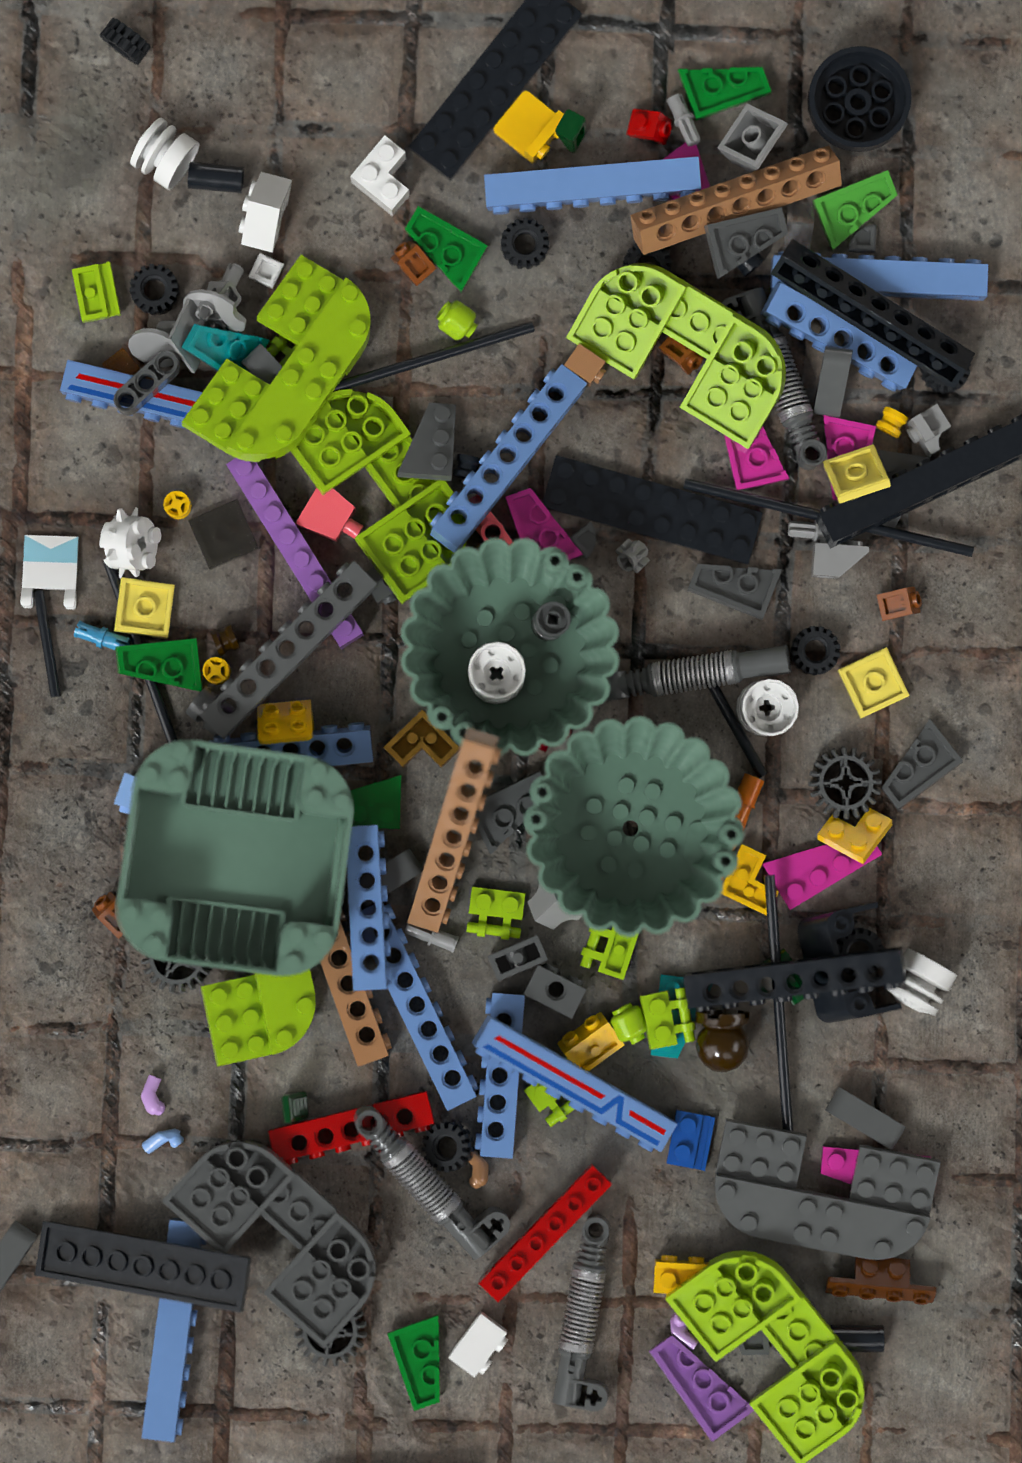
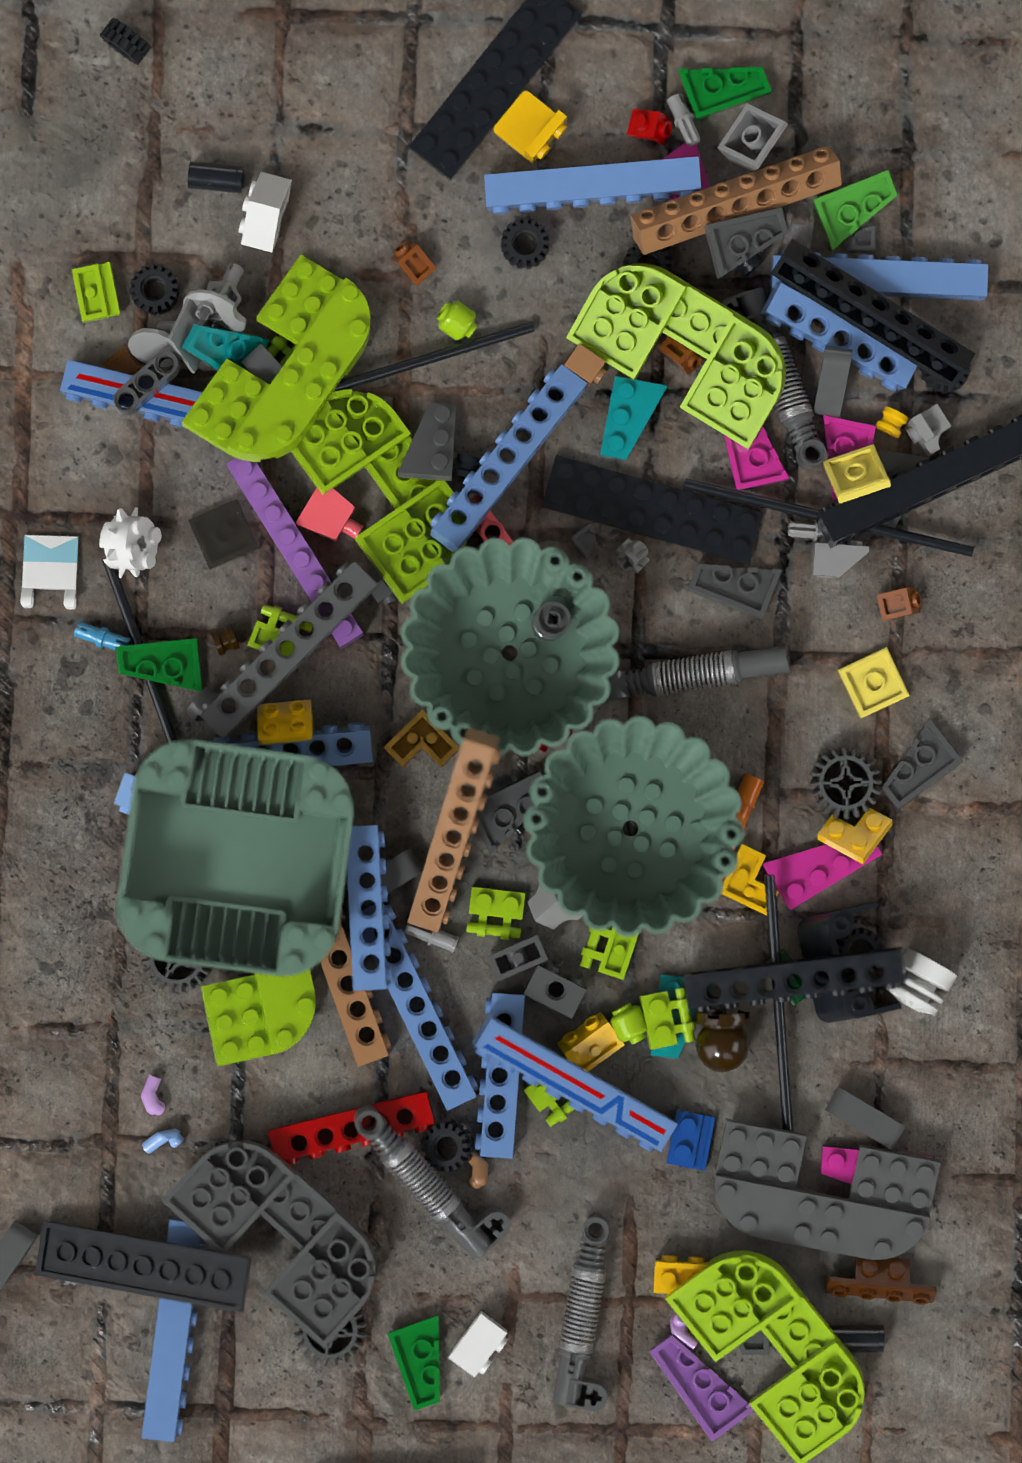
(47, 644): black bar -> none
(105, 911): dark orange bracket -> none
(144, 607): light yellow tile -> none
(169, 156): white wheel -> none
(174, 501): yellow wheel -> none
(213, 667): yellow wheel -> none
(263, 632): none -> lime plate
(266, 270): white tile -> none
(295, 1106): dark green slope -> none
(376, 178): white brick -> none
(378, 804): green wing -> none
(446, 246): green wing -> none
(496, 657): white wheel -> none
(537, 523): dark pink wing -> none
(544, 1233): red brick -> none
(571, 130): dark green slope -> none
(628, 413): none -> teal wing
(737, 730): black bar -> none
(783, 707): white wheel -> none
(820, 634): black tyre -> none
(880, 72): black wheel -> none

